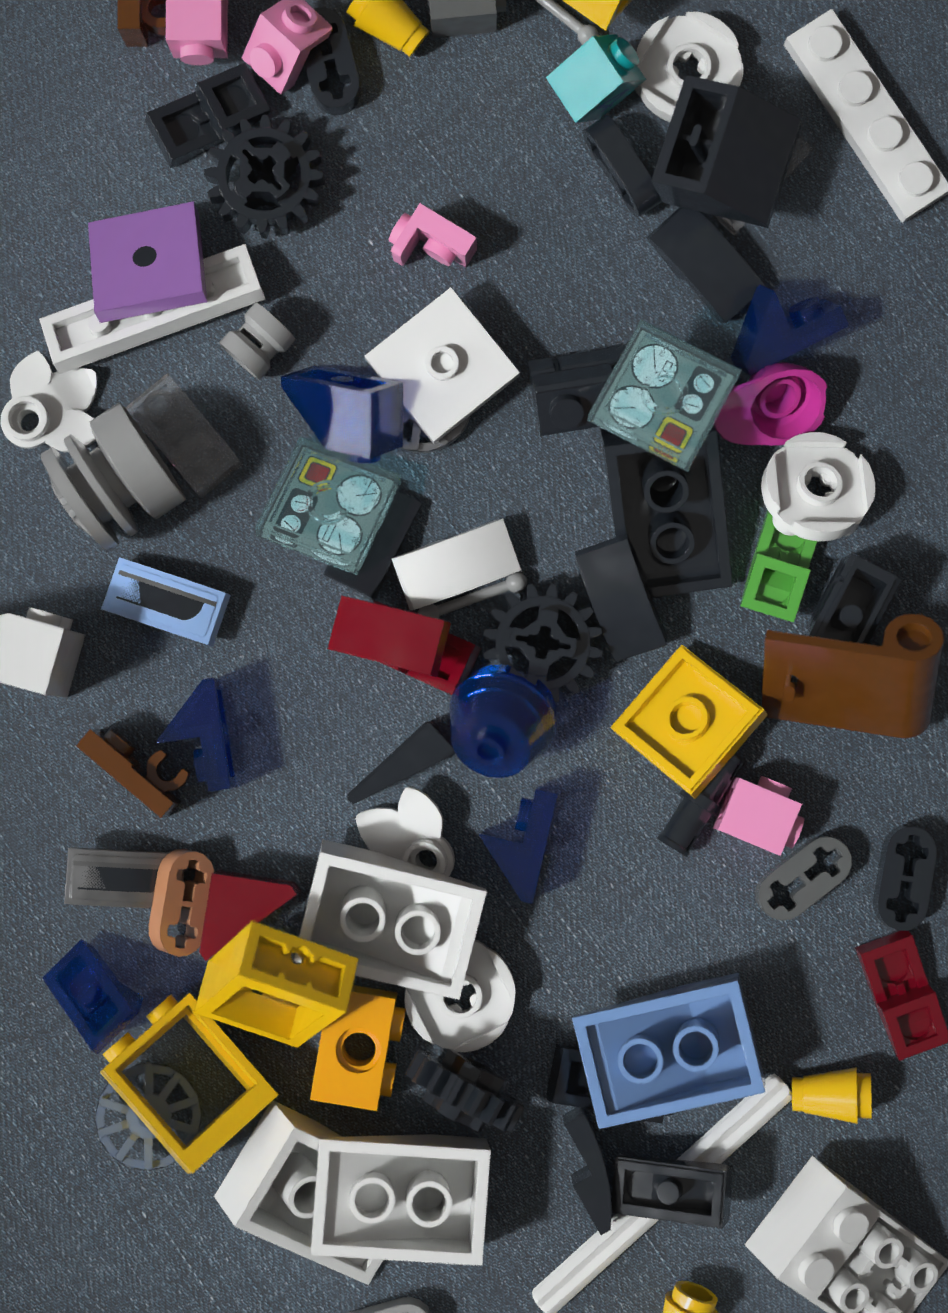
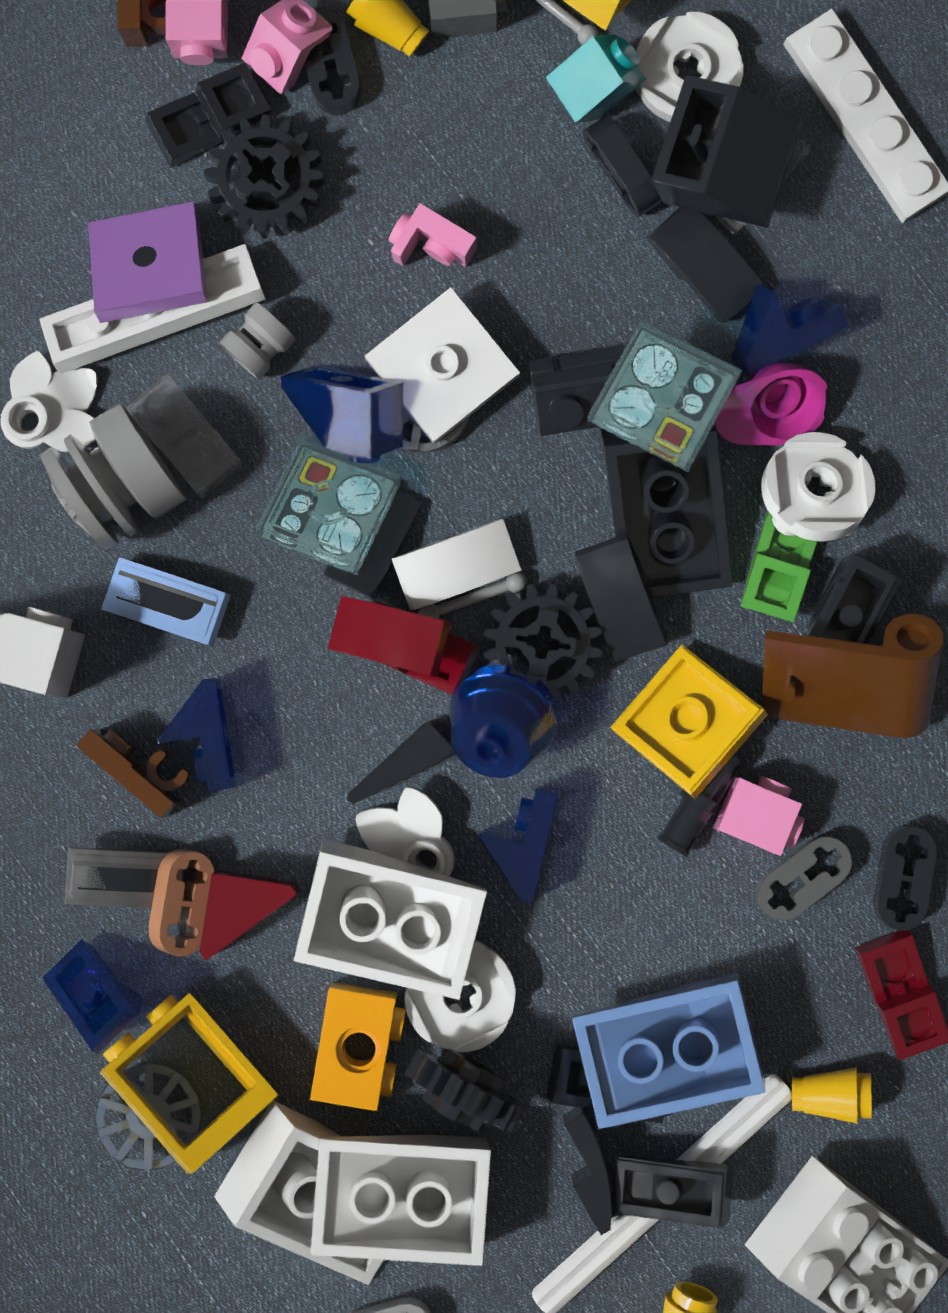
(294, 998): yellow window -> none

